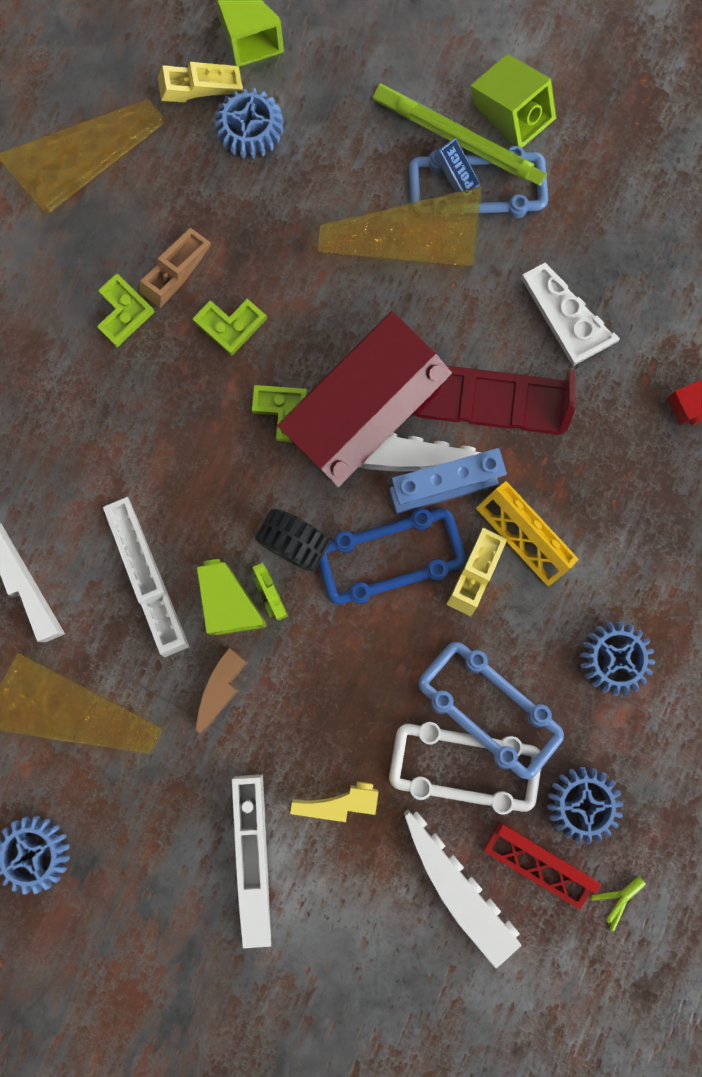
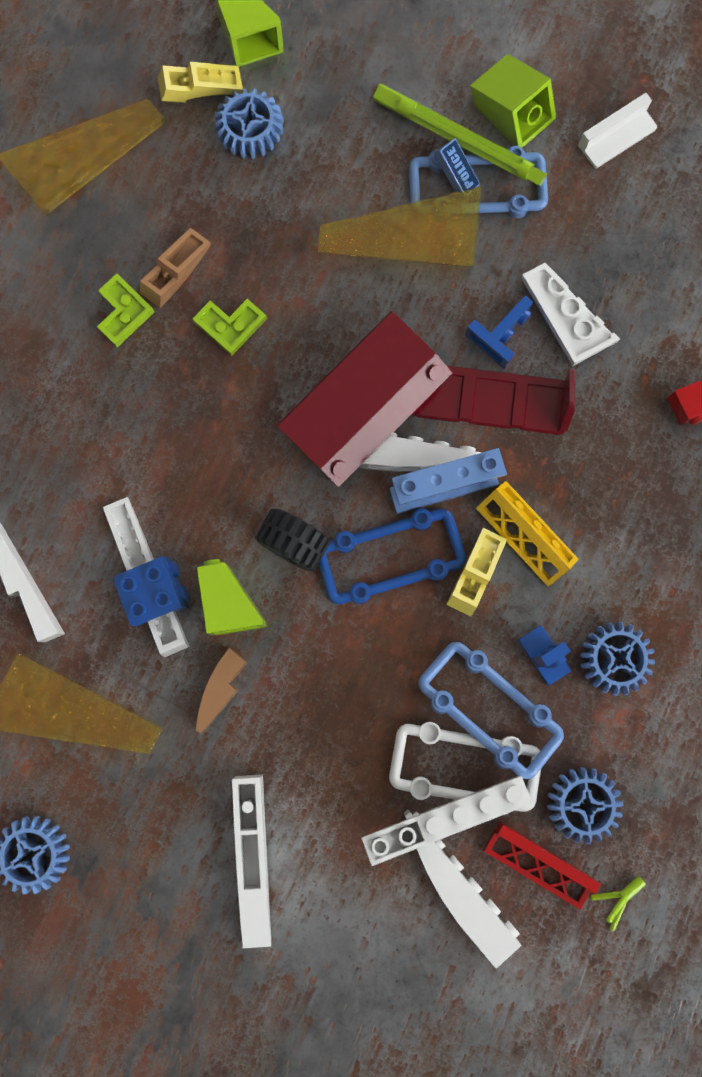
(151, 590): none -> blue bracket
(264, 583): lime wing -> none
(276, 401): lime plate -> none
(359, 799): light yellow slope -> none
(446, 820): none -> white slope
(494, 342): none -> blue bracket
(545, 655): none -> blue bracket
(618, 132): none -> white panel

